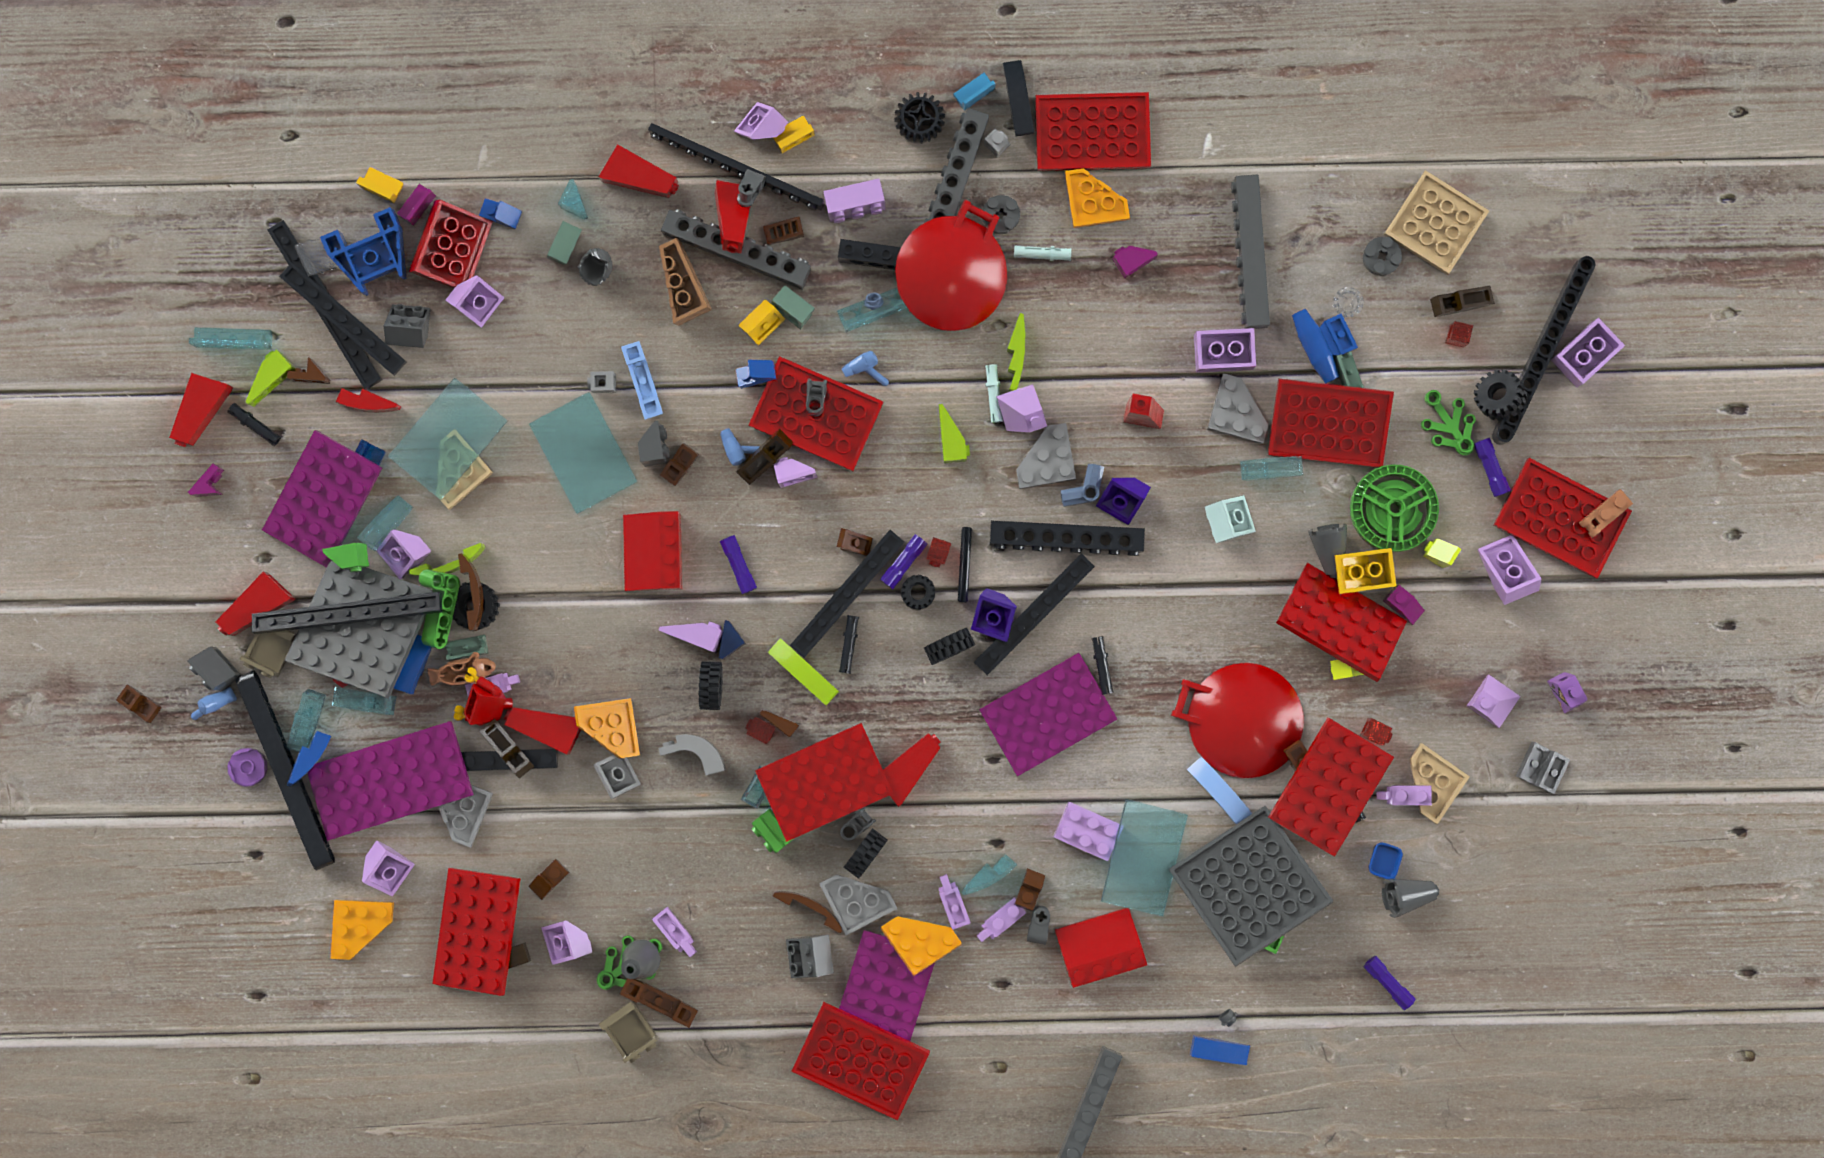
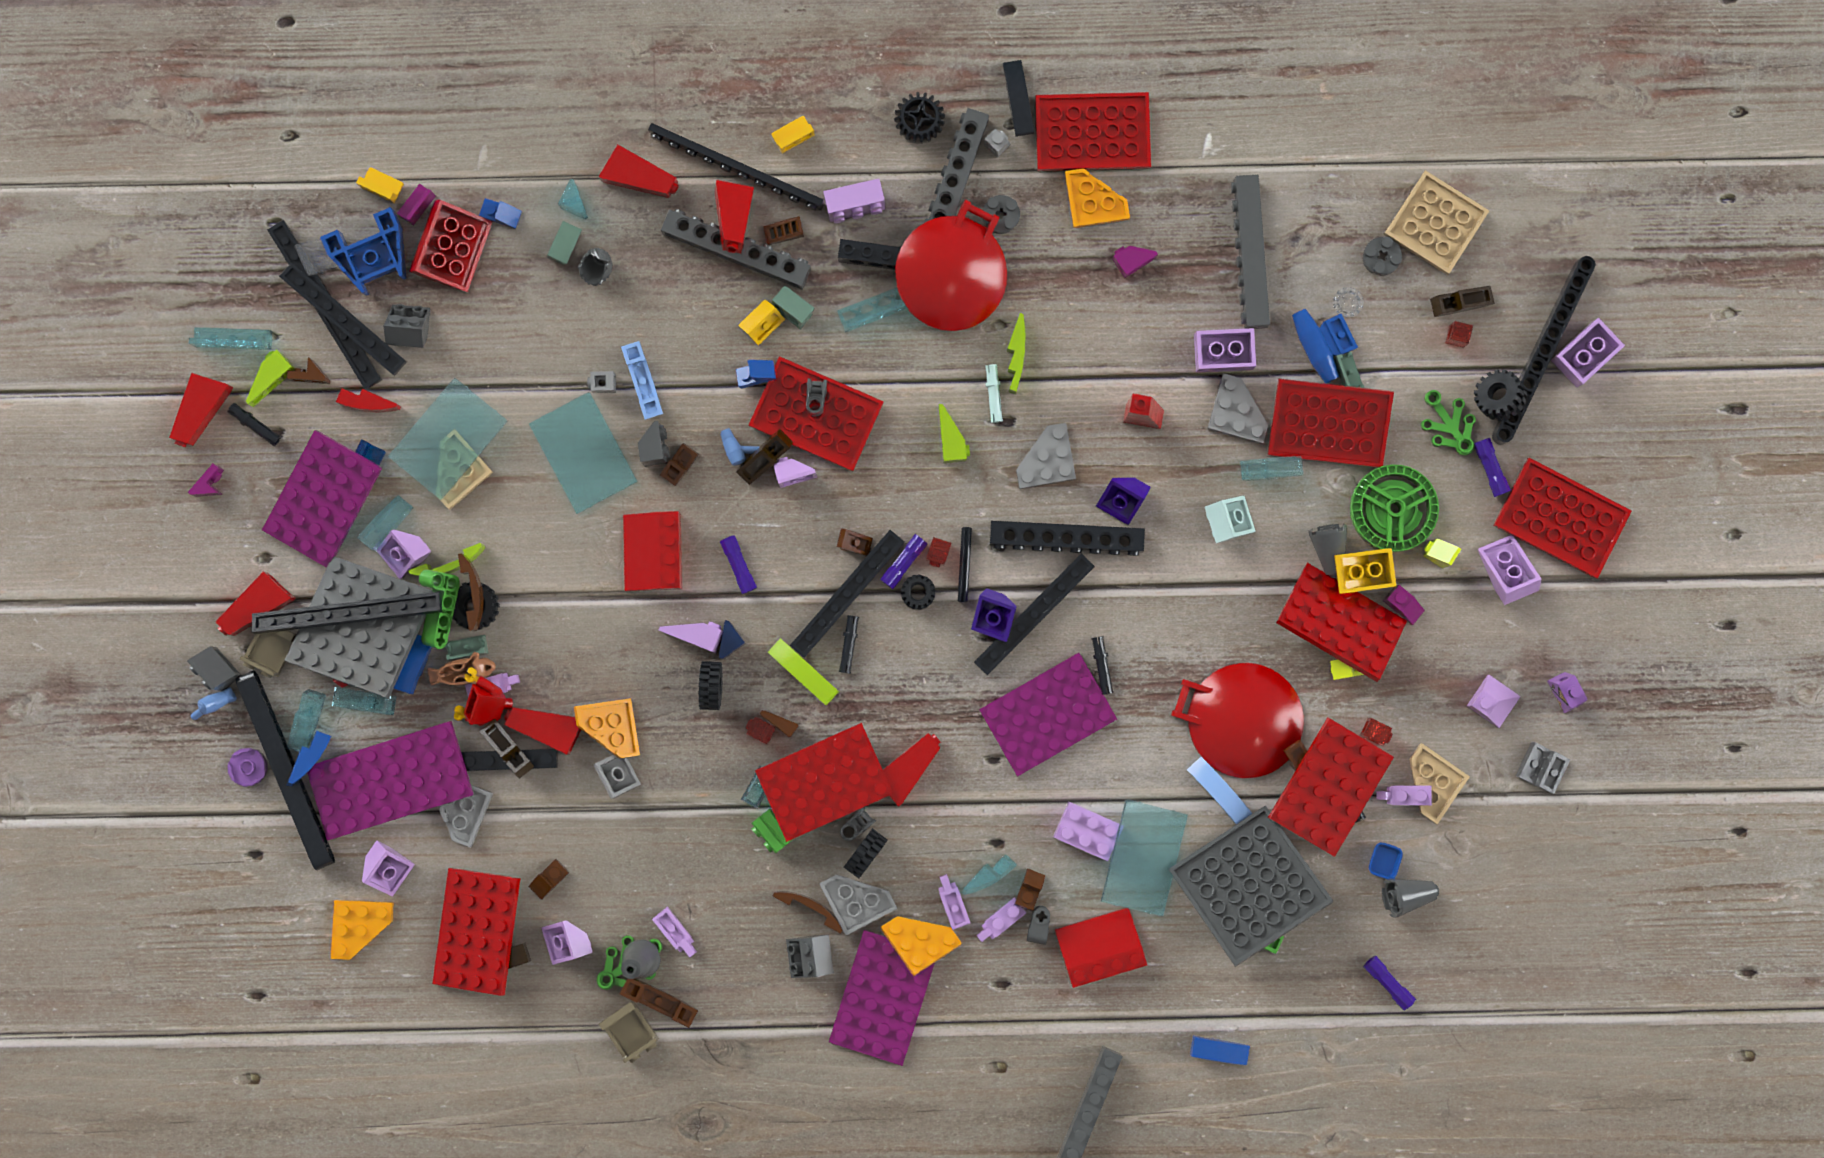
(138, 703): reddish brown slope -> none
(349, 556): bright green slope -> none
(475, 299): lavender slope -> none
(683, 286): medium nougat wedge -> none
(707, 752): light grey arch -> none
(750, 187): dark grey piece -> none
(761, 123): lavender slope -> none
(860, 1061): red plate -> none
(862, 363): medium blue piece -> none
(873, 301): sand blue plate -> none
(949, 646): black tyre -> none
(974, 91): dark azure panel -> none
(1021, 410): lavender slope -> none
(1042, 253): light aqua pin -> none
(1092, 481): sand blue piece -> none
(1228, 1017): dark grey plate -> none
(1606, 512): nougat plate -> none

